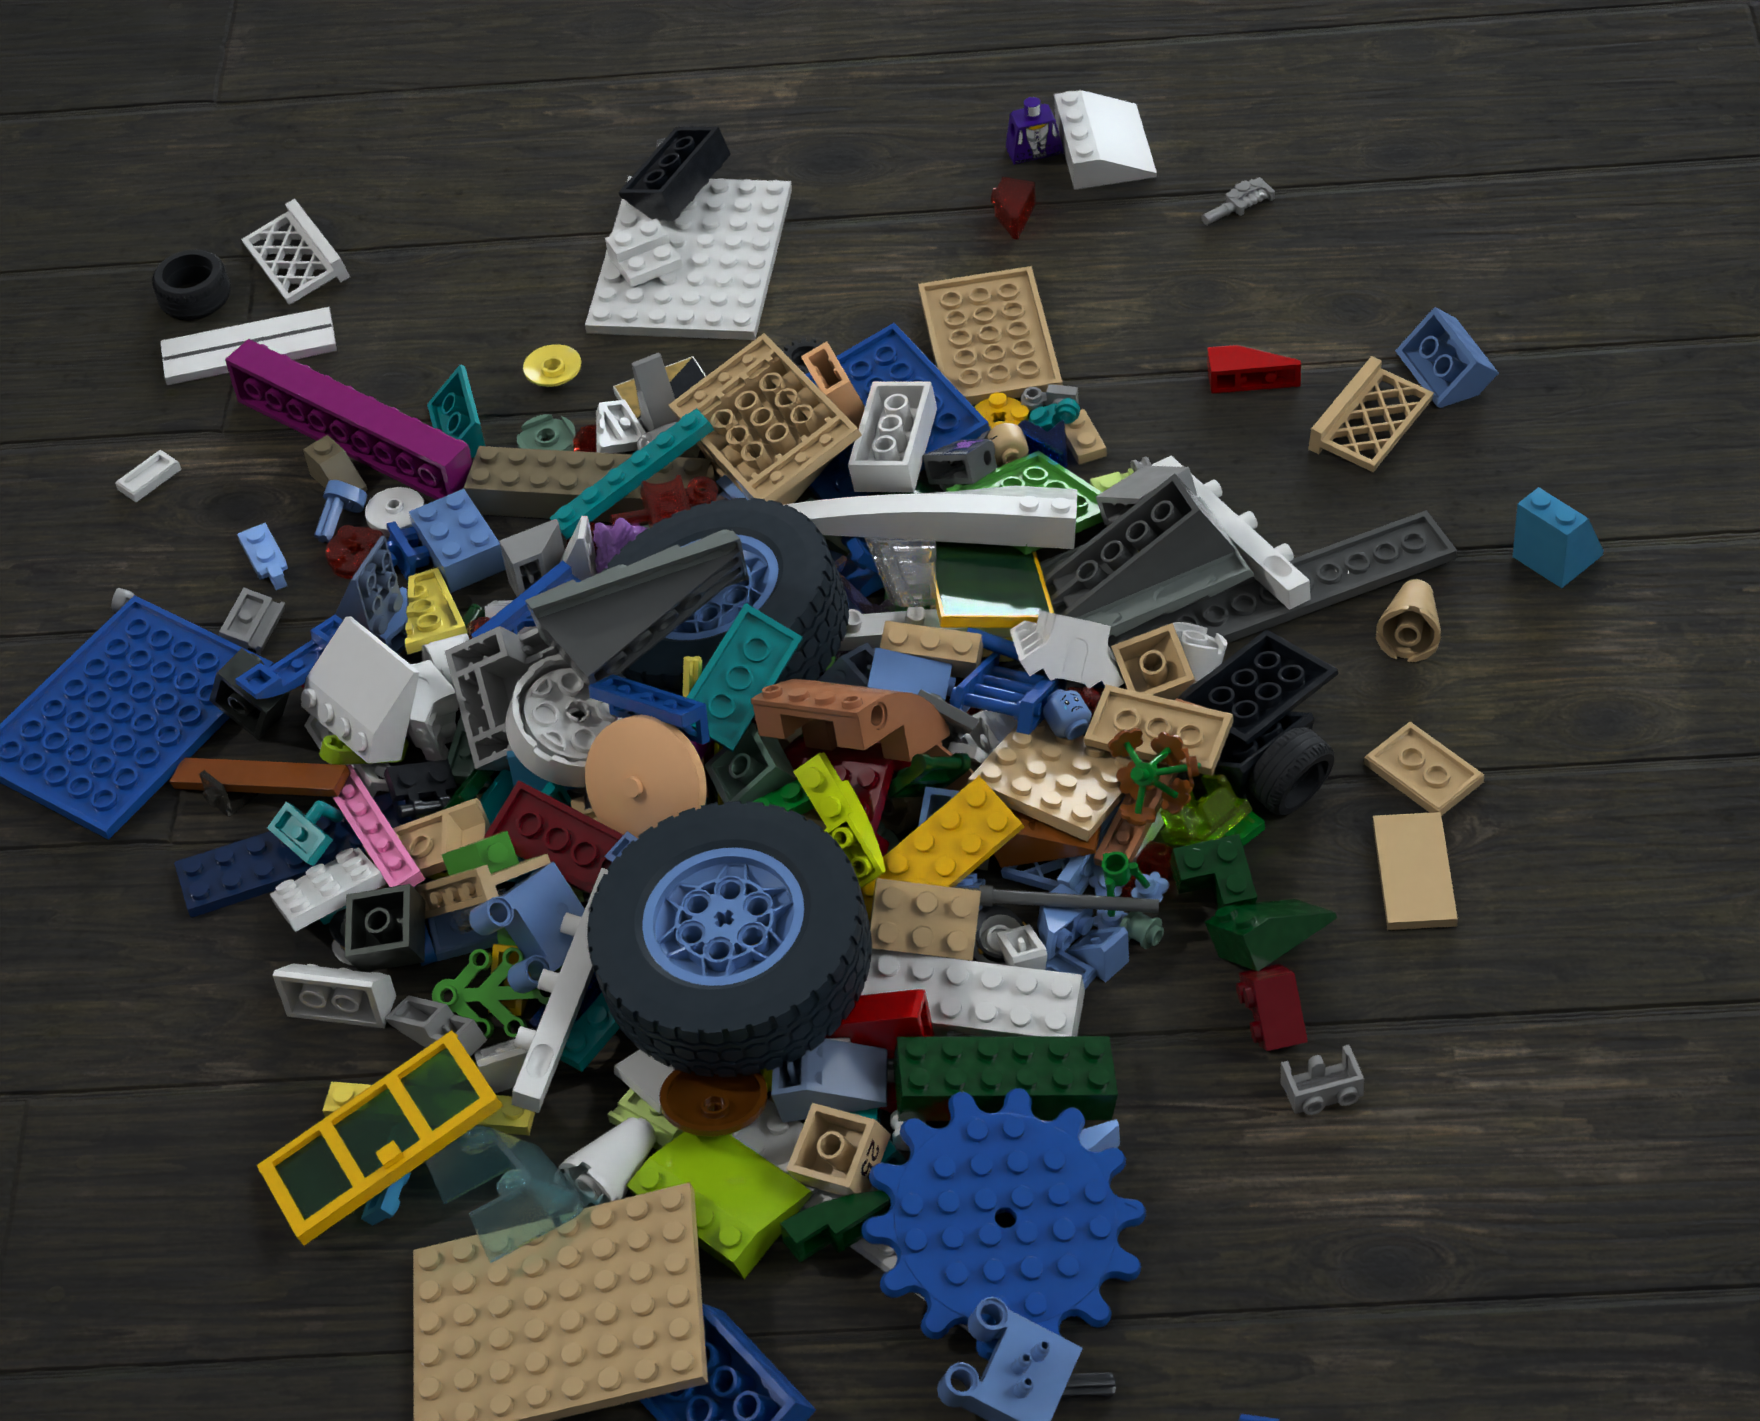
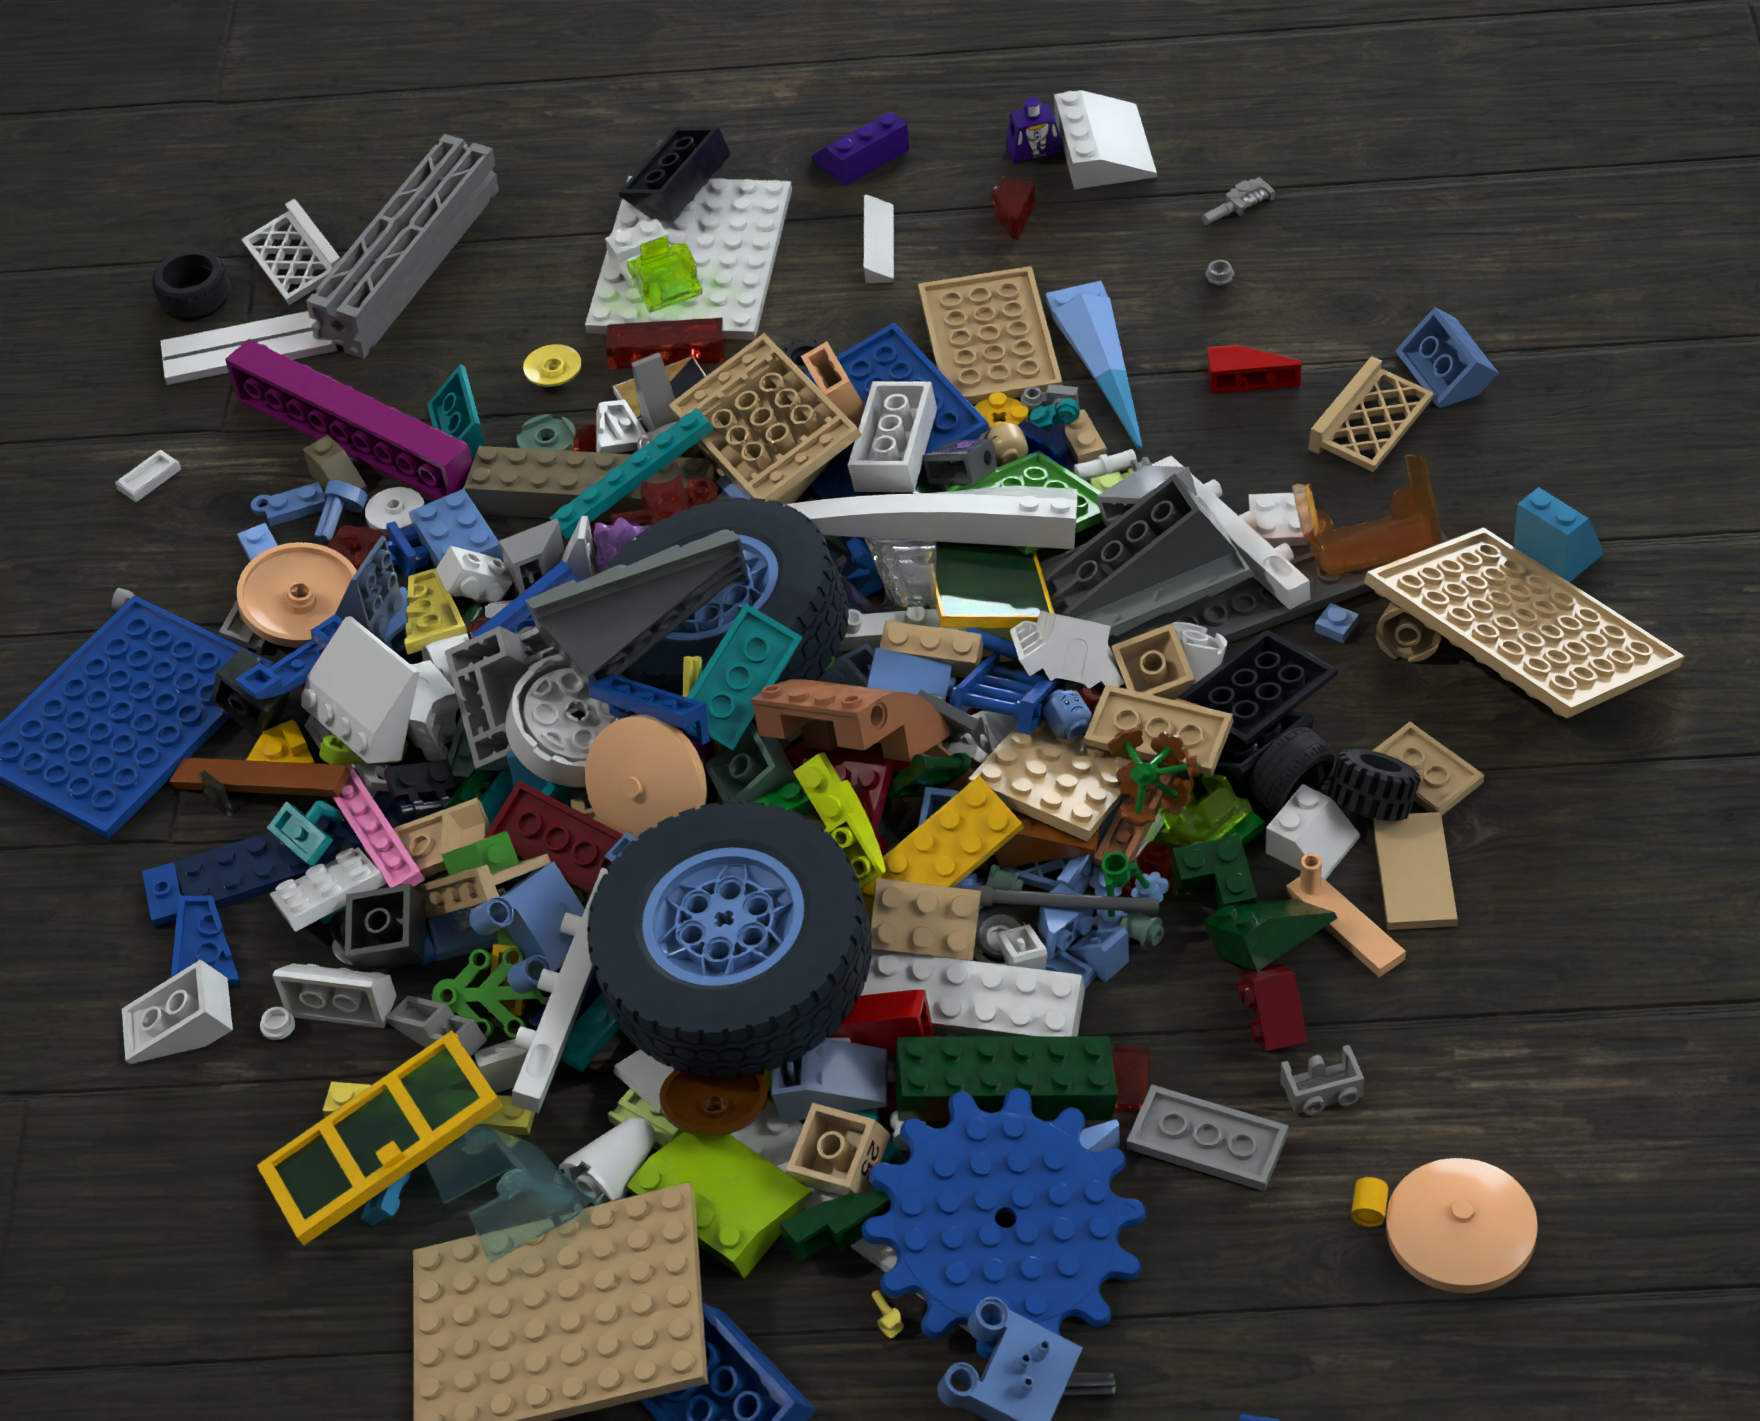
(162, 893): none -> blue plate
(178, 1015): none -> white slope
(201, 937): none -> blue wing
(277, 1023): none -> white plate
(281, 744): none -> yellow plate
(290, 504): none -> medium blue hinge
(292, 591): none -> light nougat dish
(403, 245): none -> light grey piece
(473, 575): none -> white brick
(664, 274): none -> clear neon green panel
(672, 339): none -> clear red brick
(864, 149): none -> dark purple slope
(878, 241): none -> white slope
(891, 1321): none -> light yellow hand
(1004, 880): none -> sand green brick
(1089, 325): none -> light blue plate
(1105, 465): none -> white pin
(1131, 1074): none -> clear red slope
(1208, 1137): none -> light grey plate
(1219, 273): none -> light grey plate
(1277, 518): none -> white plate
(1310, 825): none -> white slope
(1336, 623): none -> light blue plate
(1351, 927): none -> light nougat piece
(1369, 1201): none -> yellow beam
(1373, 785): none -> black tyre
(1408, 531): none -> clear orange windscreen
(1461, 1225): none -> light nougat dish
(1524, 621): none -> tan plate

